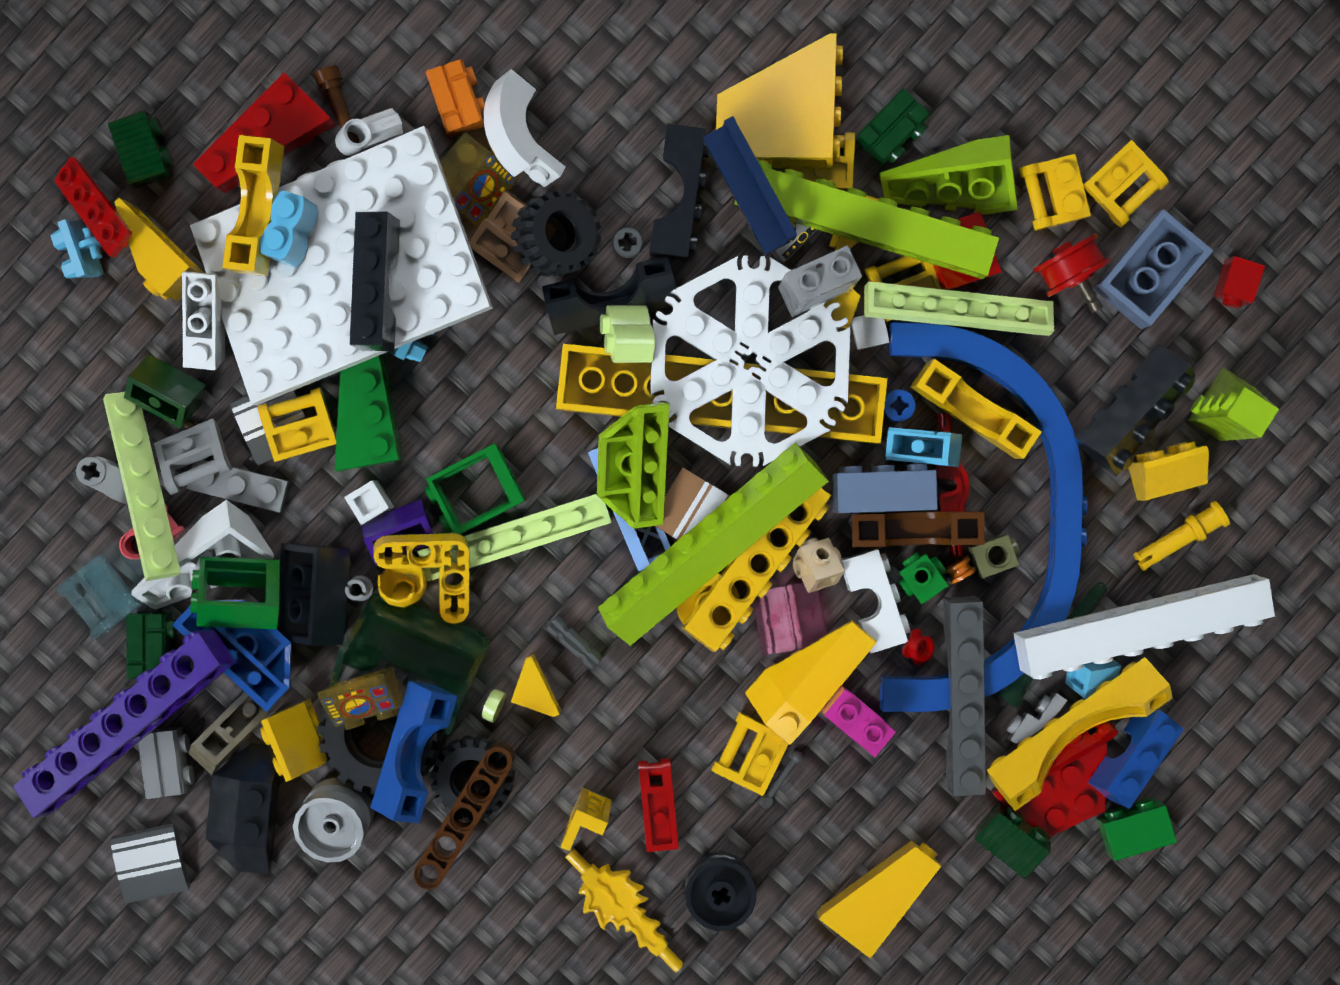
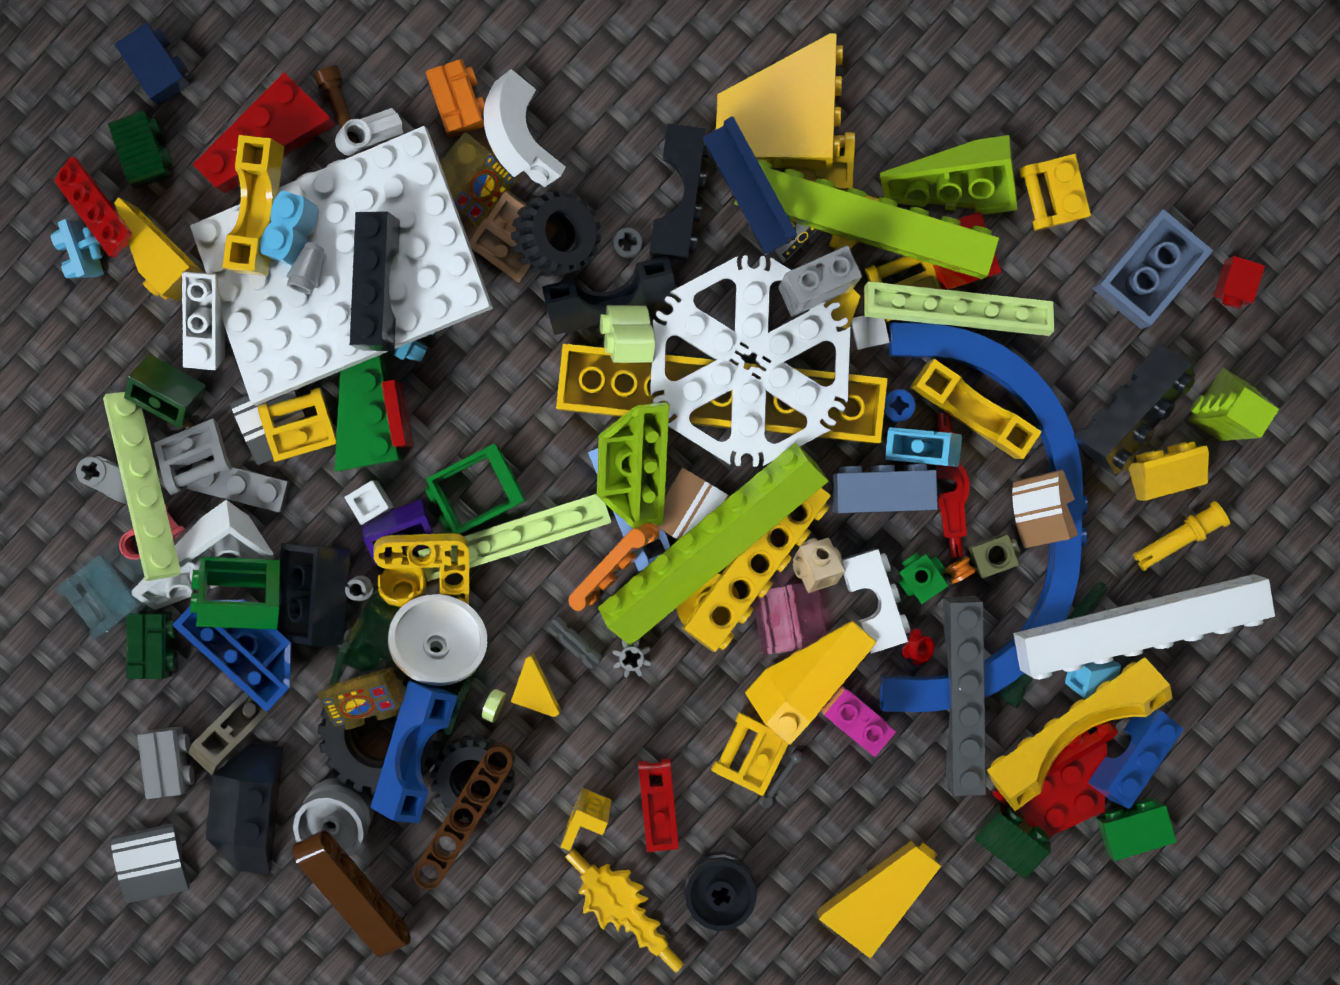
(153, 64): none -> dark blue brick
(210, 660): dark purple brick -> none
(294, 739): yellow slope -> none
(306, 269): none -> light grey cone
(351, 893): none -> reddish brown beam
(397, 414): none -> red tile
(438, 623): none -> white dish
(619, 558): none -> orange plate
(628, 666): none -> light grey gear
(893, 127): dark green brick -> none
(918, 528): reddish brown arch -> none
(1028, 725): light grey slope -> none
(1043, 509): none -> medium nougat slope
(1074, 267): red wheel -> none
(1118, 175): yellow plate -> none

